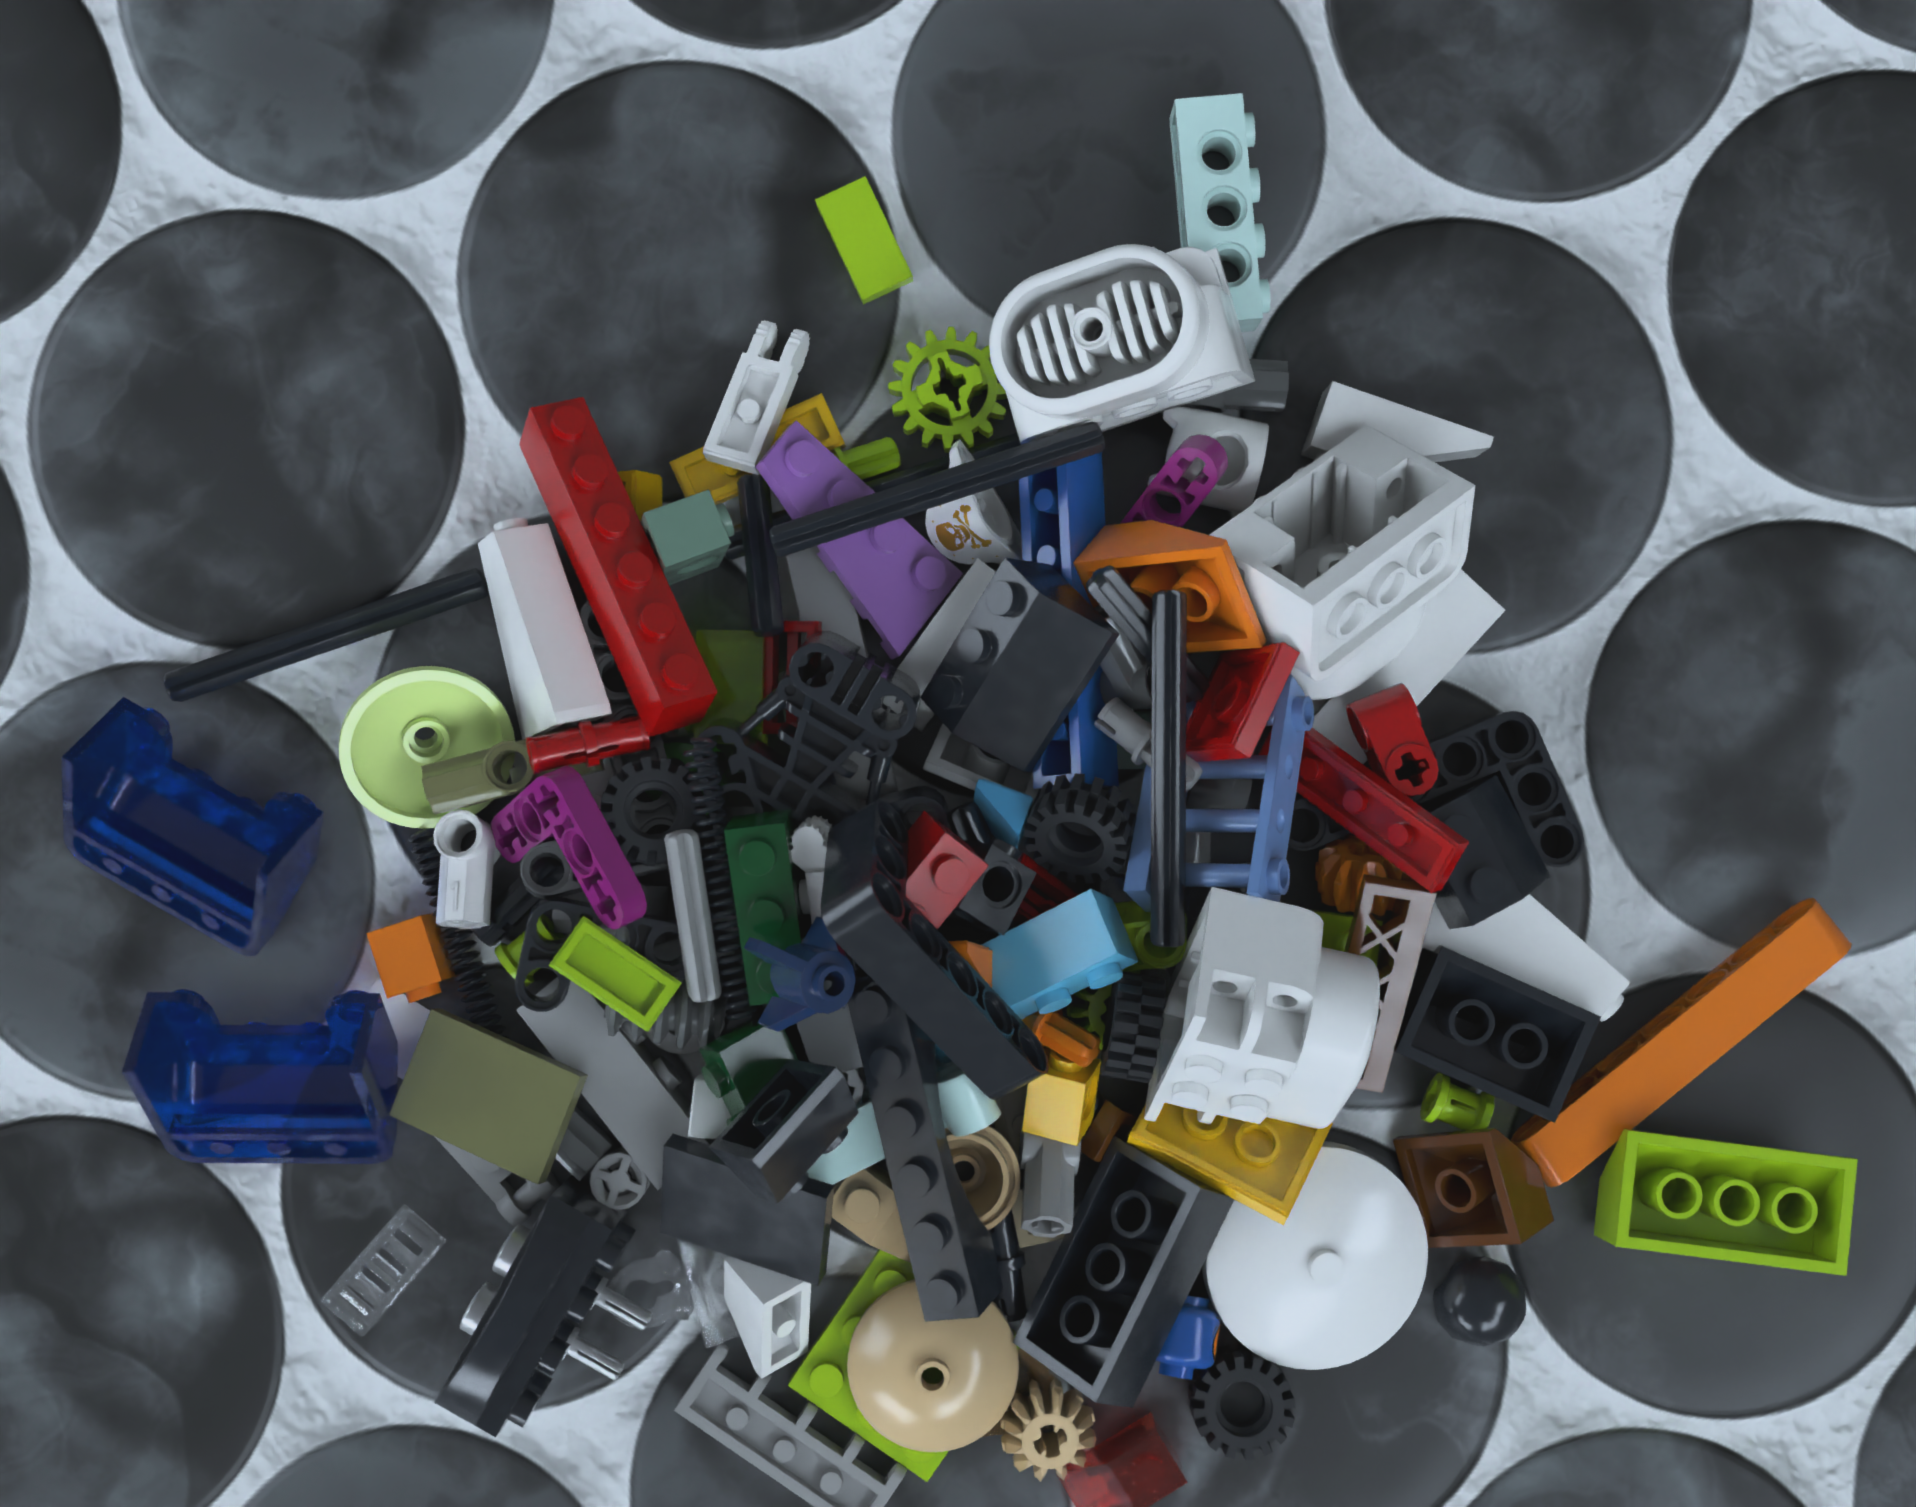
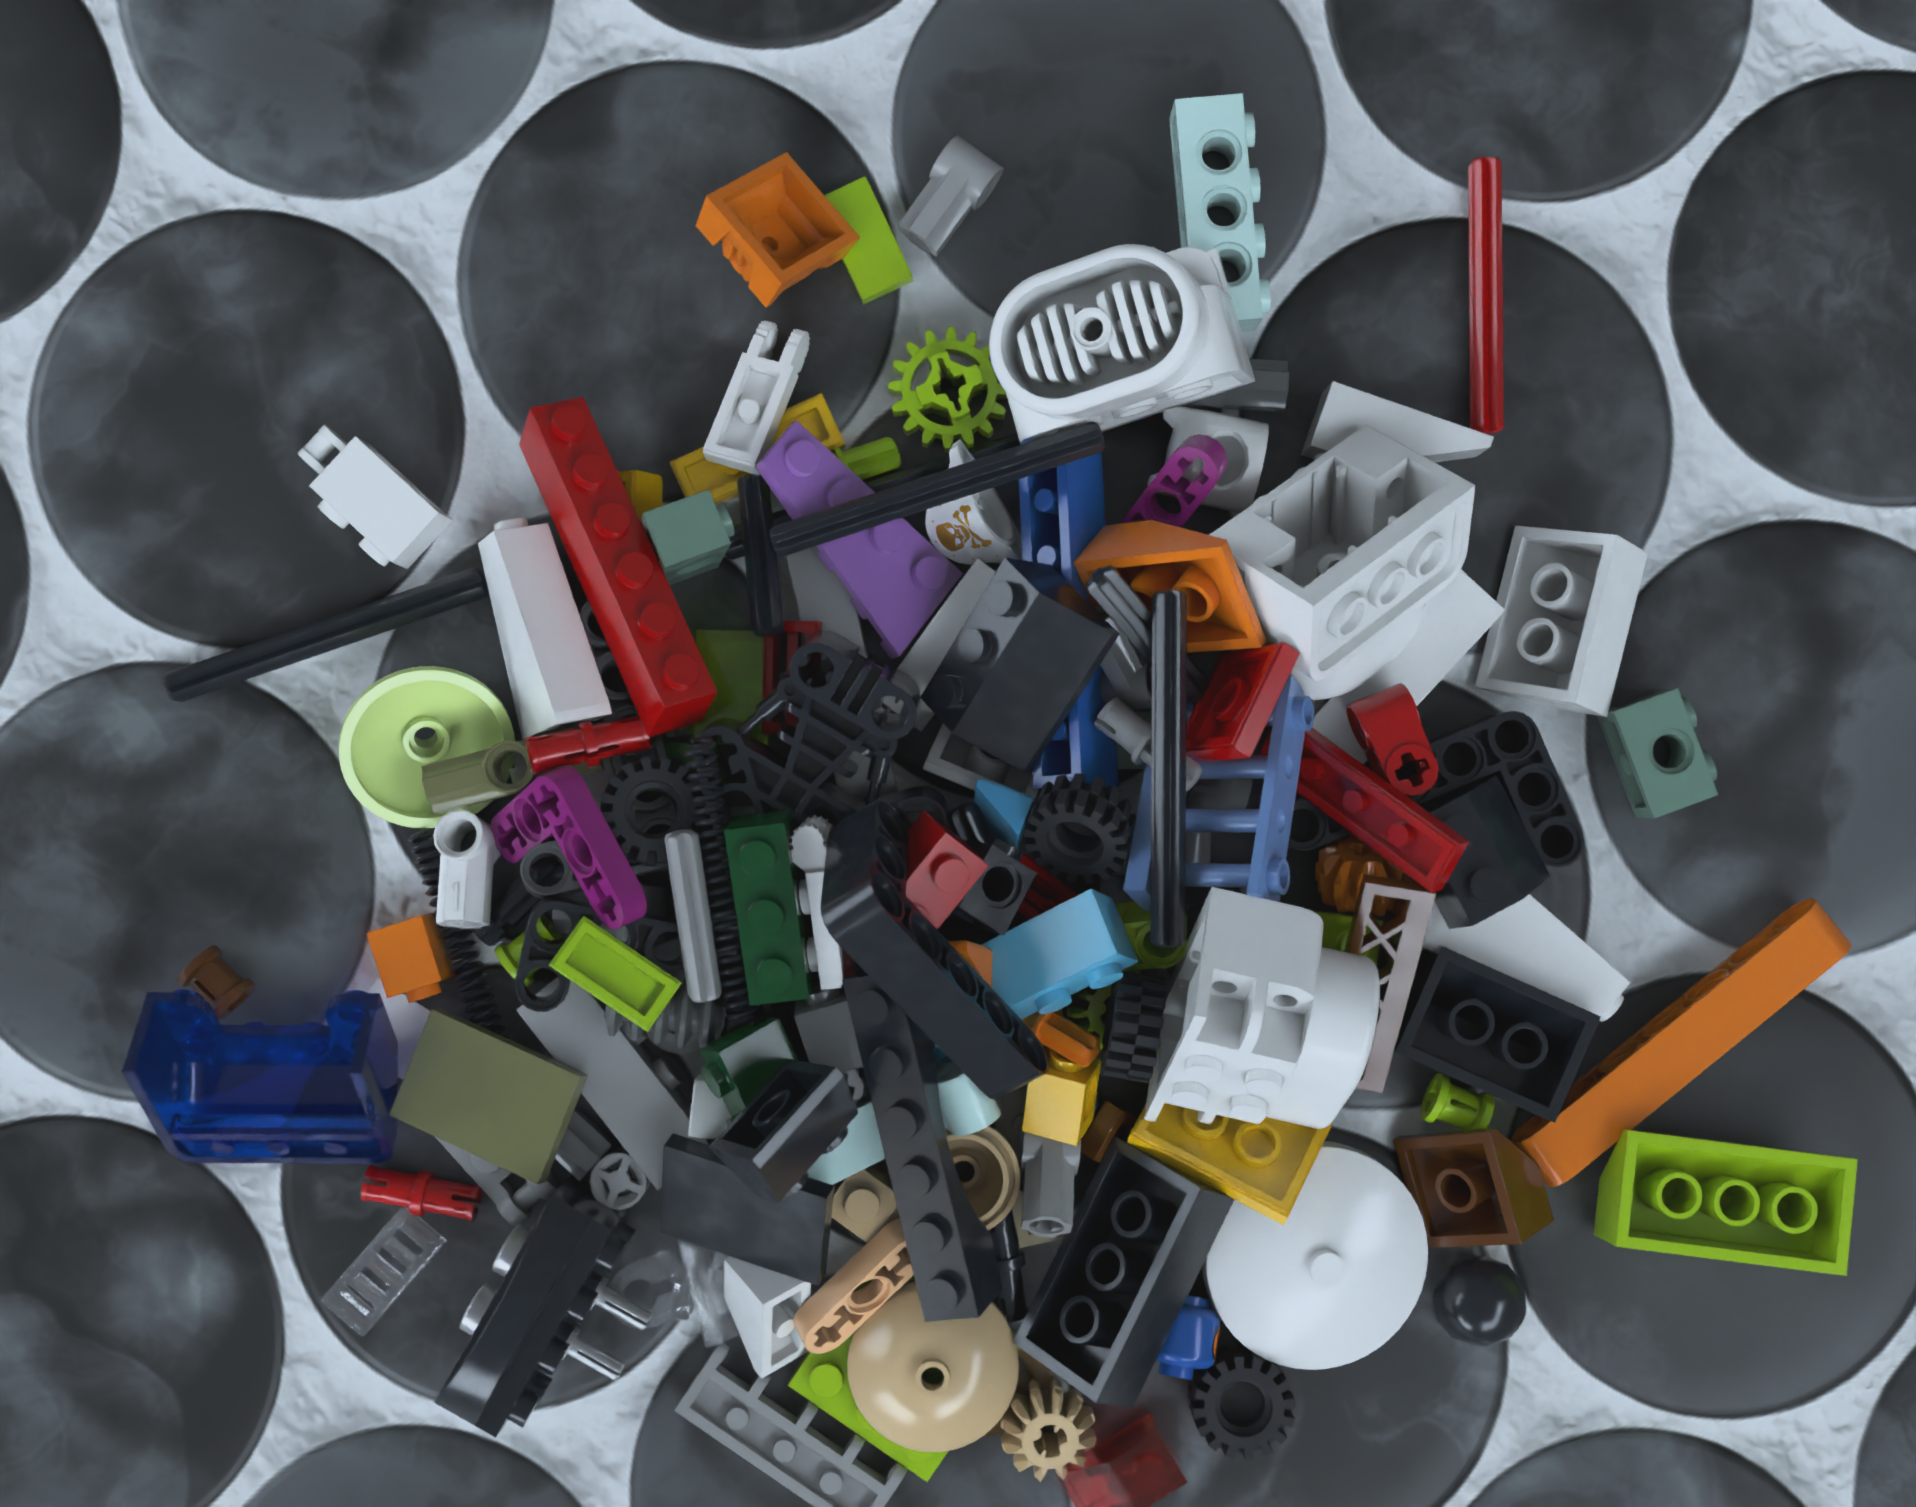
(182, 835): clear blue windscreen -> none
(216, 982): none -> reddish brown bush
(373, 498): none -> white brick
(421, 1193): none -> red pin
(775, 227): none -> orange brick
(806, 977): dark blue brick -> none
(837, 1309): none -> light nougat beam
(957, 183): none -> light grey piece
(1485, 295): none -> red axle
(1562, 619): none -> white slope
(1631, 735): none -> sand green brick

